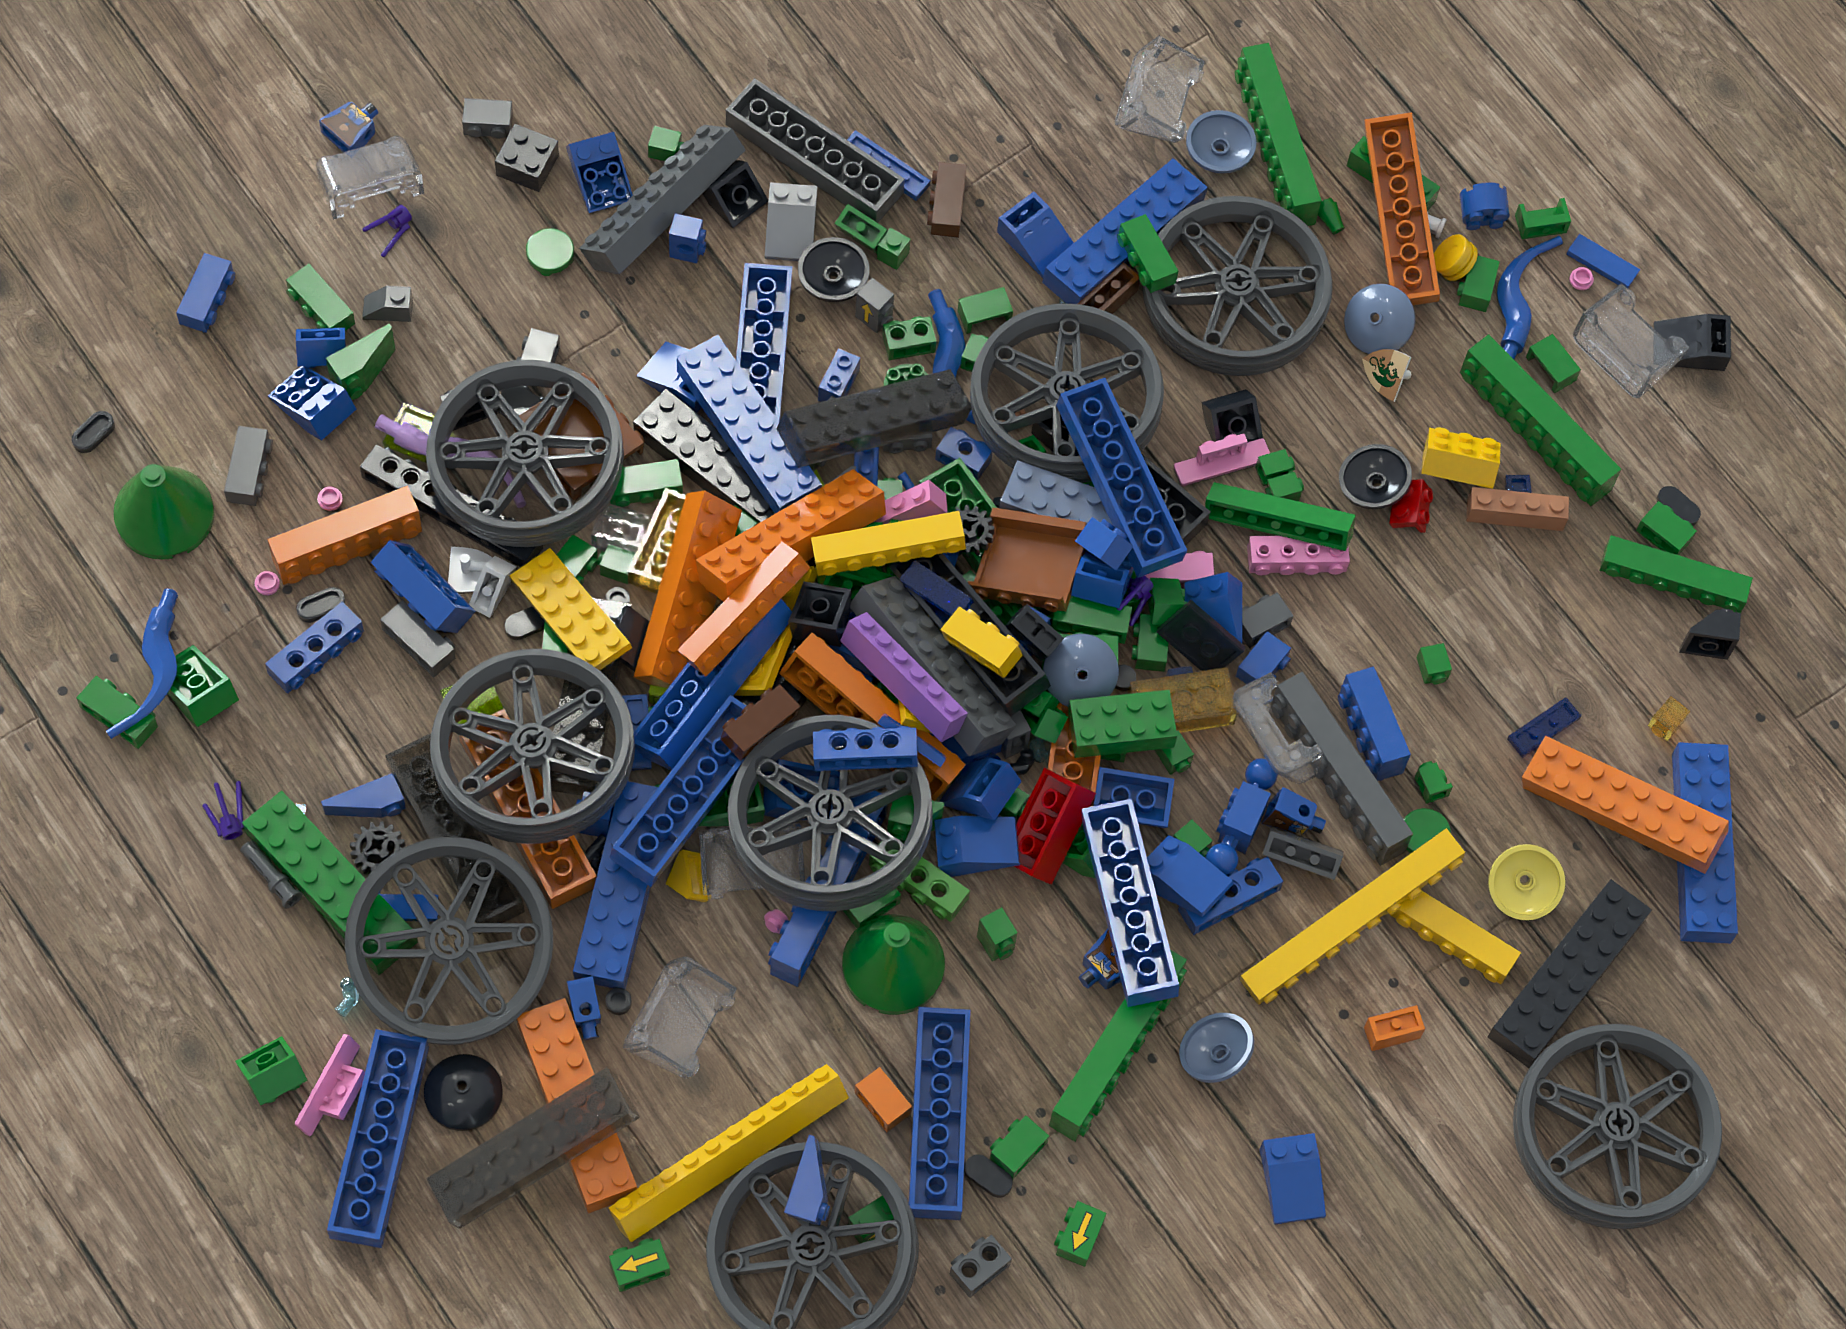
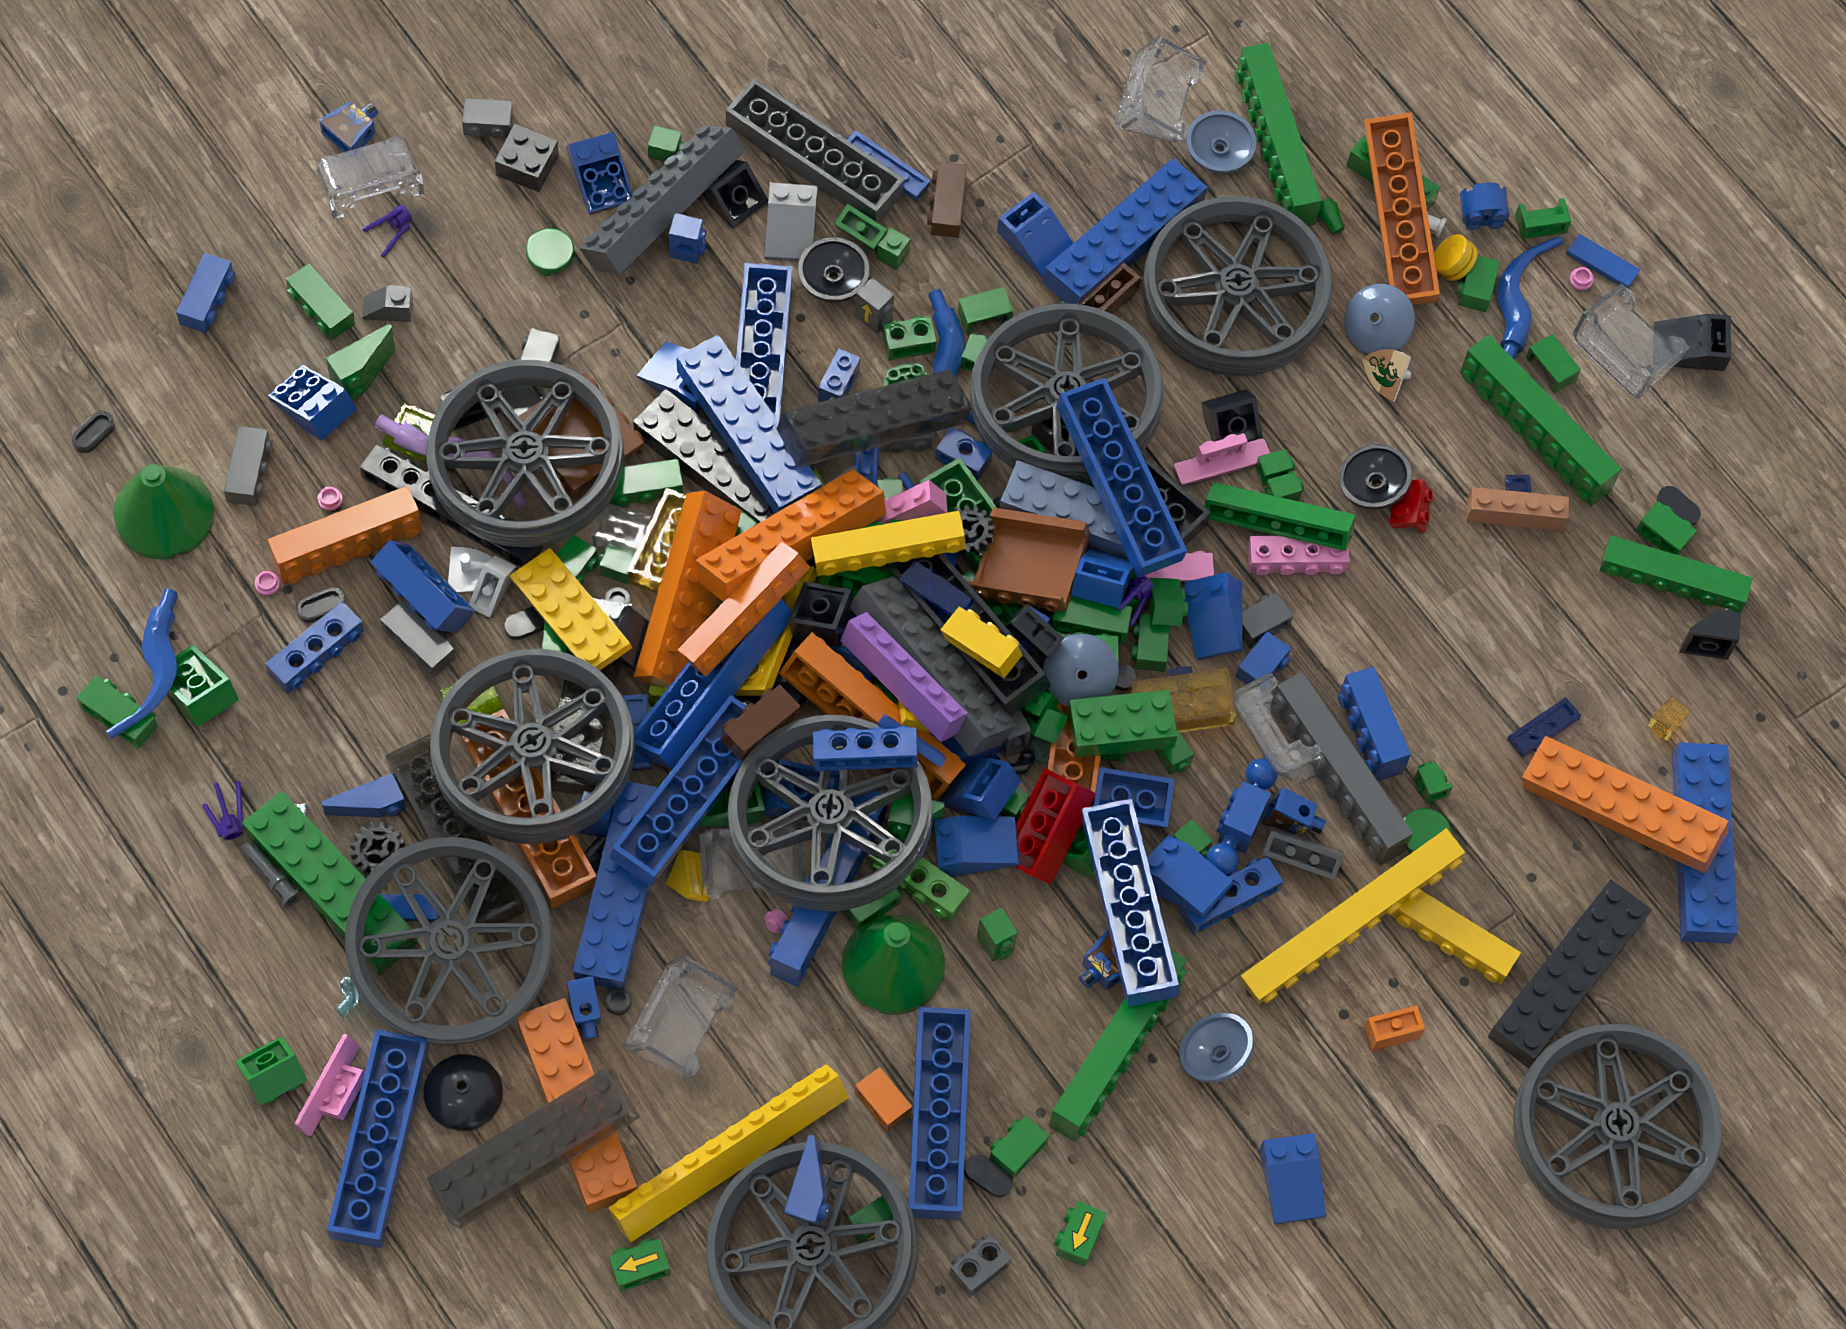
(317, 344): blue brick -> none
(1104, 542): blue brick -> none
(1147, 253): green brick -> none
(1200, 638): black tile -> none
(1434, 664): green brick -> none
(1461, 457): yellow brick -> none
(1532, 898): light yellow dish -> none

